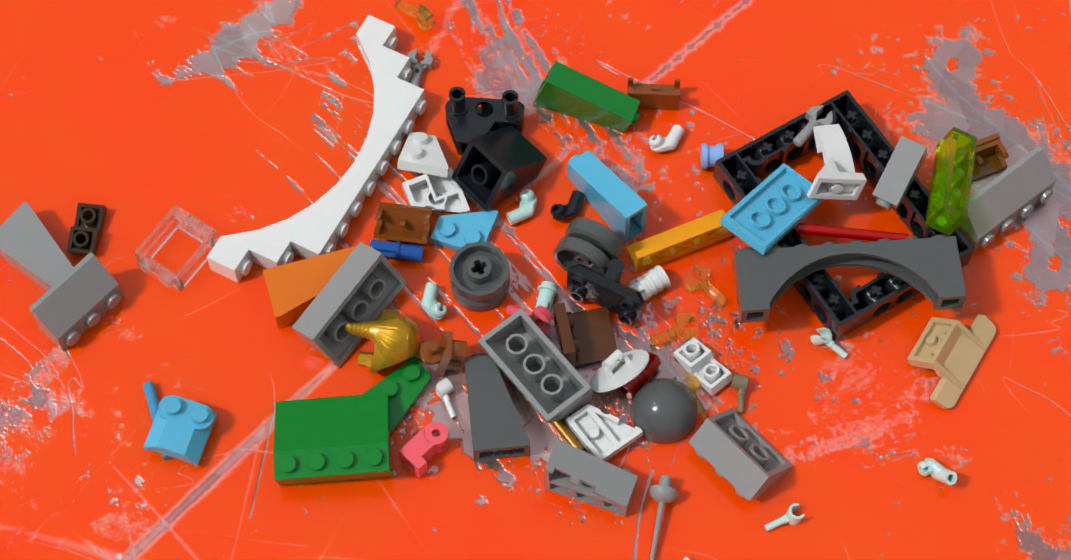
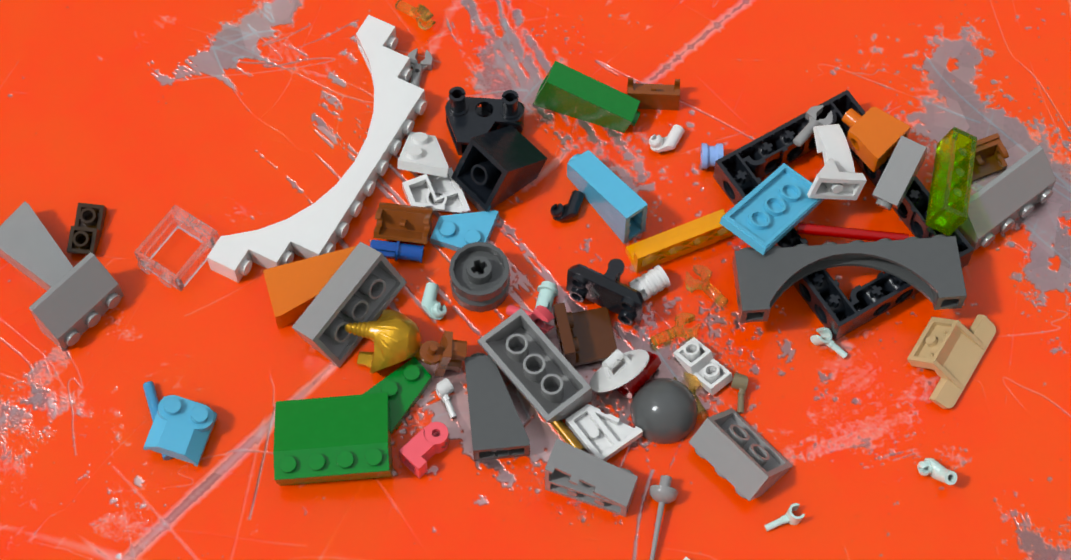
(526, 207): light aqua arm -> none
(588, 244): dark grey wheel -> none
(874, 135): none -> orange torso

